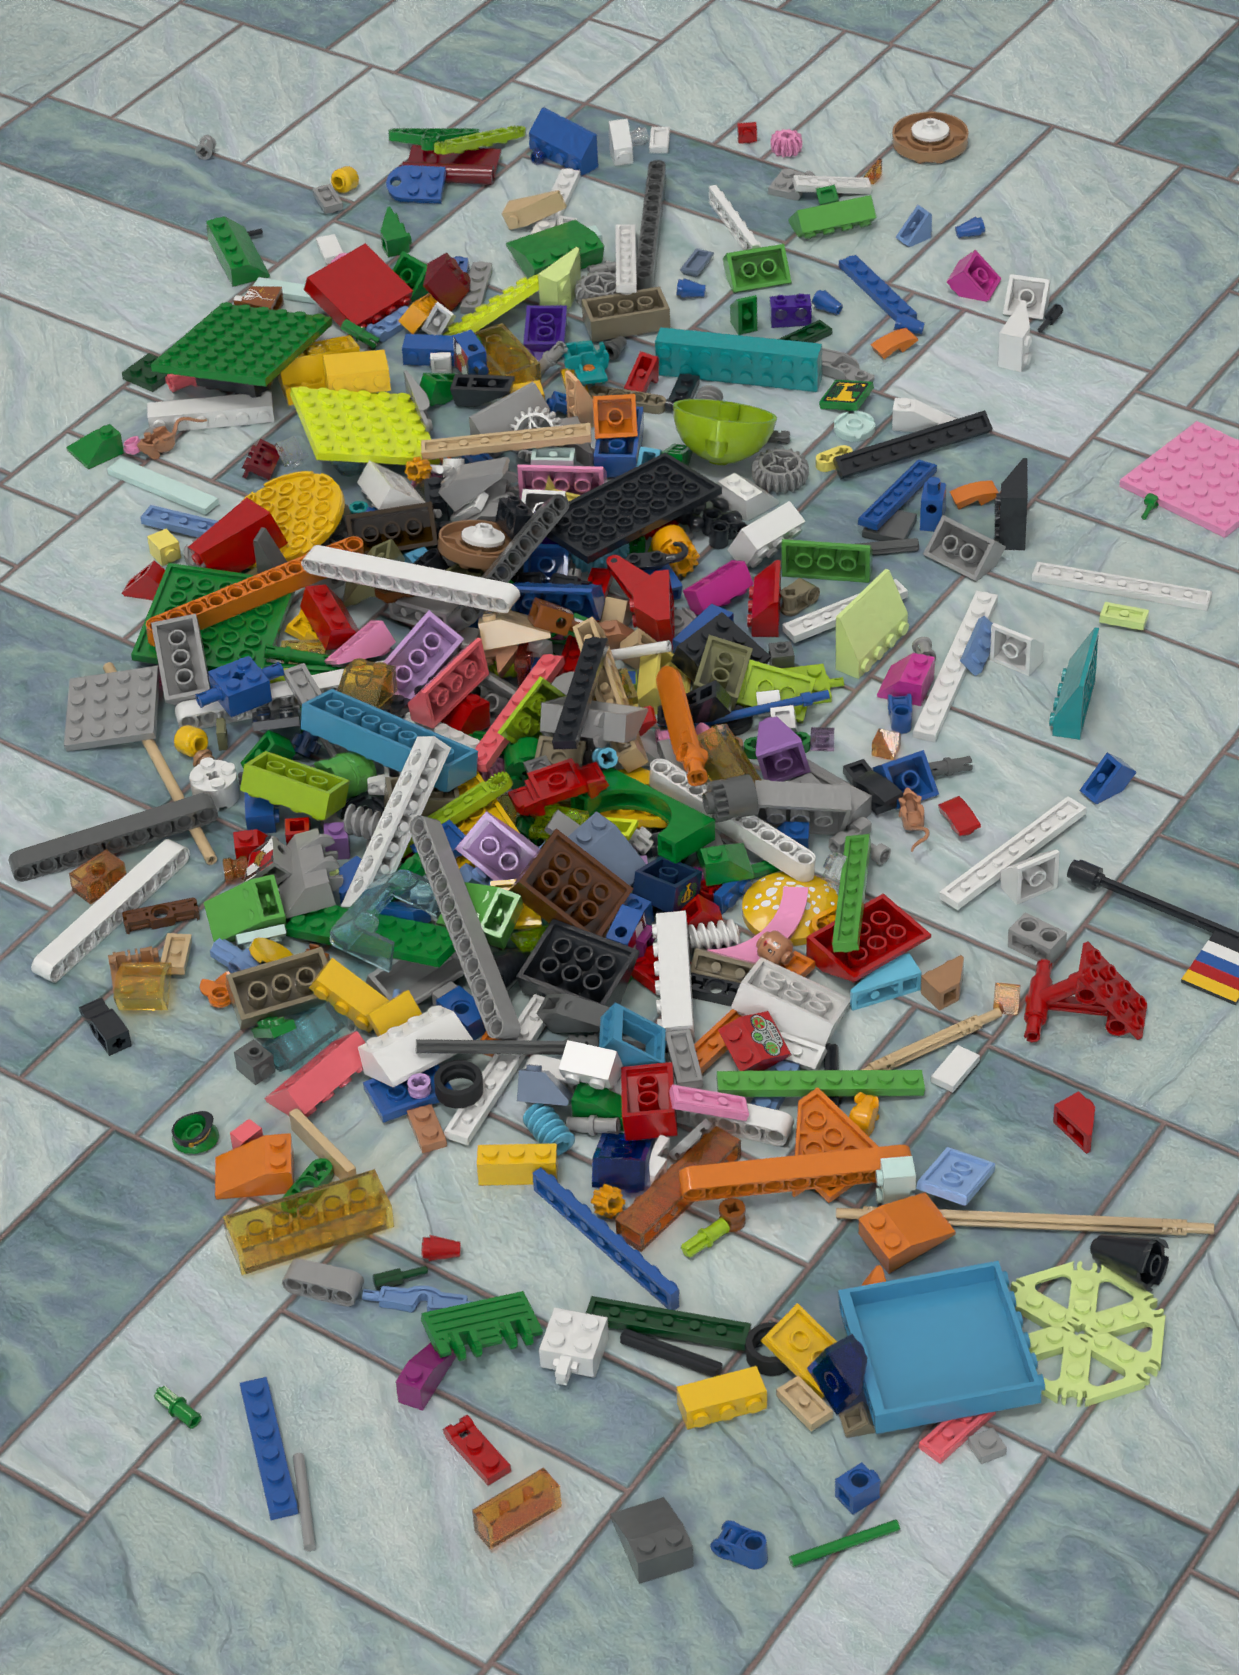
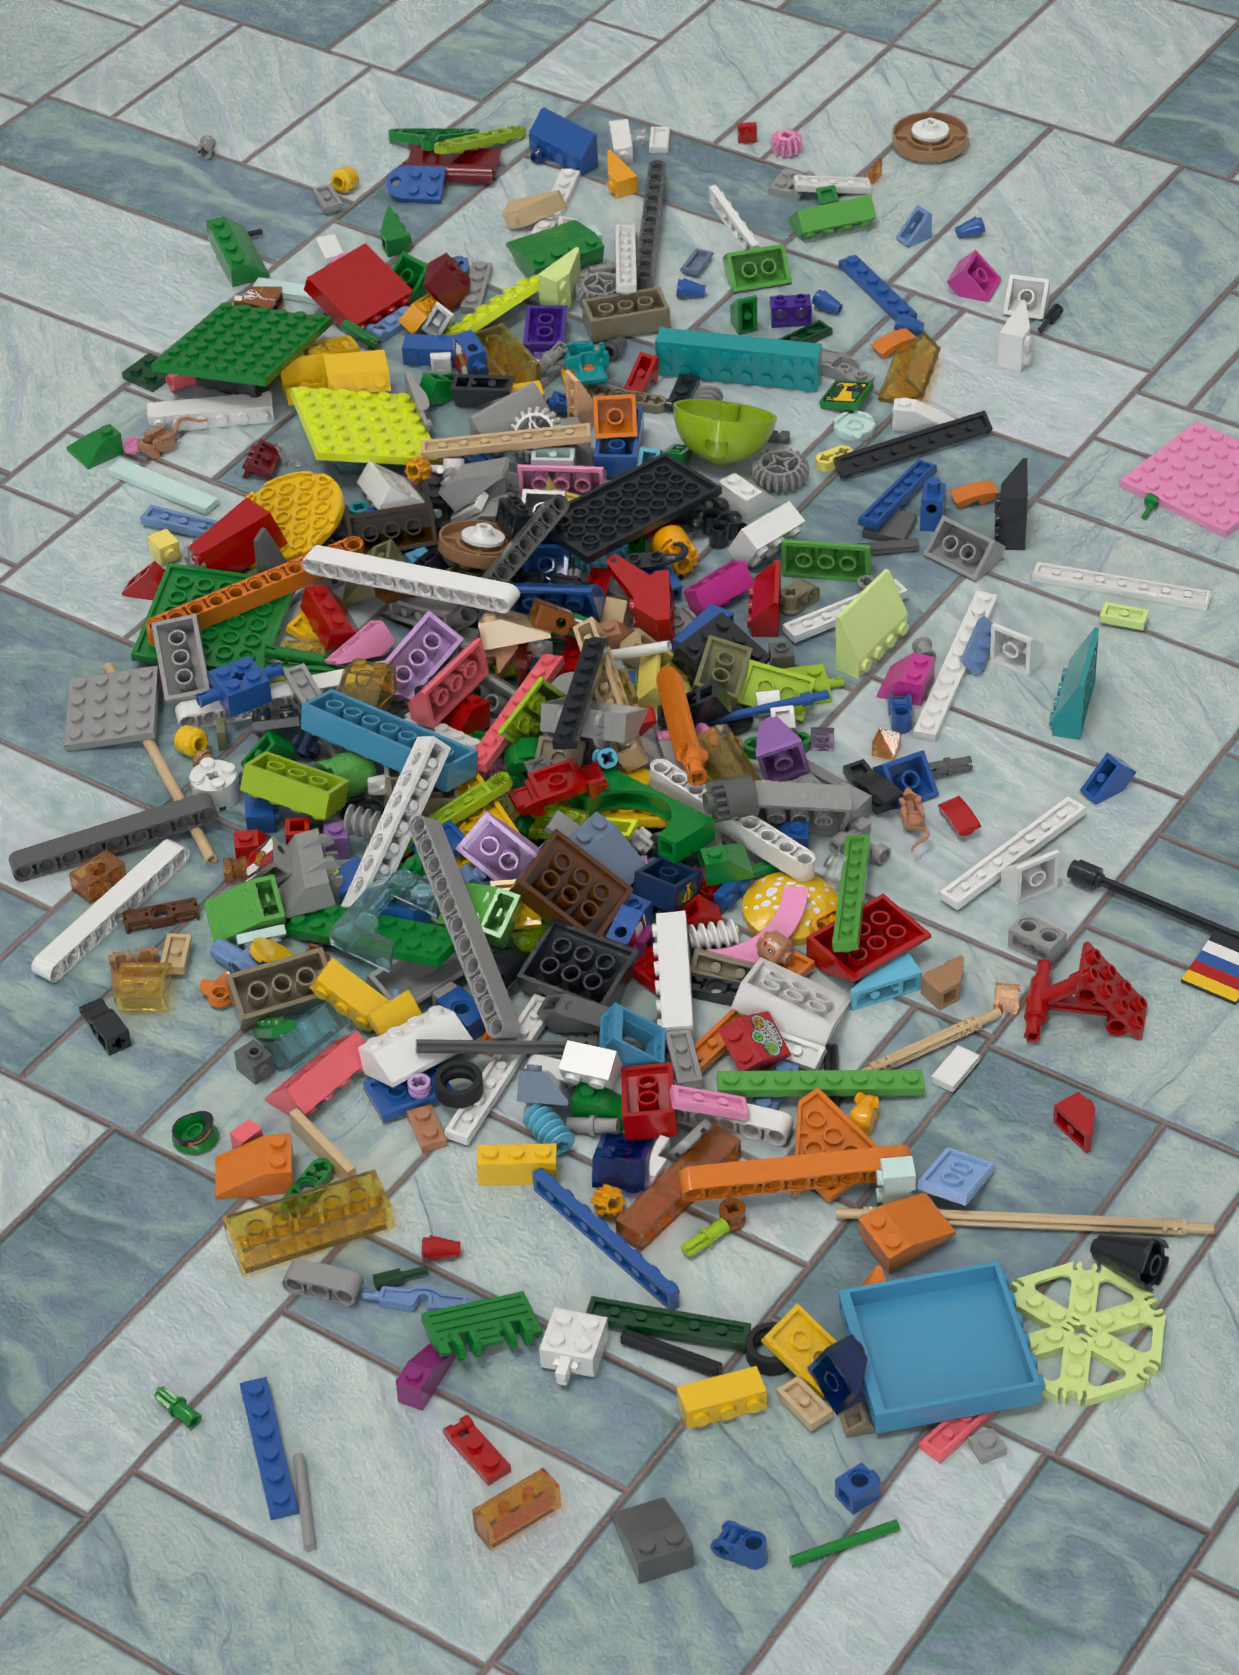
(621, 178): none -> light orange slope
(863, 582): none -> light grey bush
(910, 370): none -> clear yellow slope

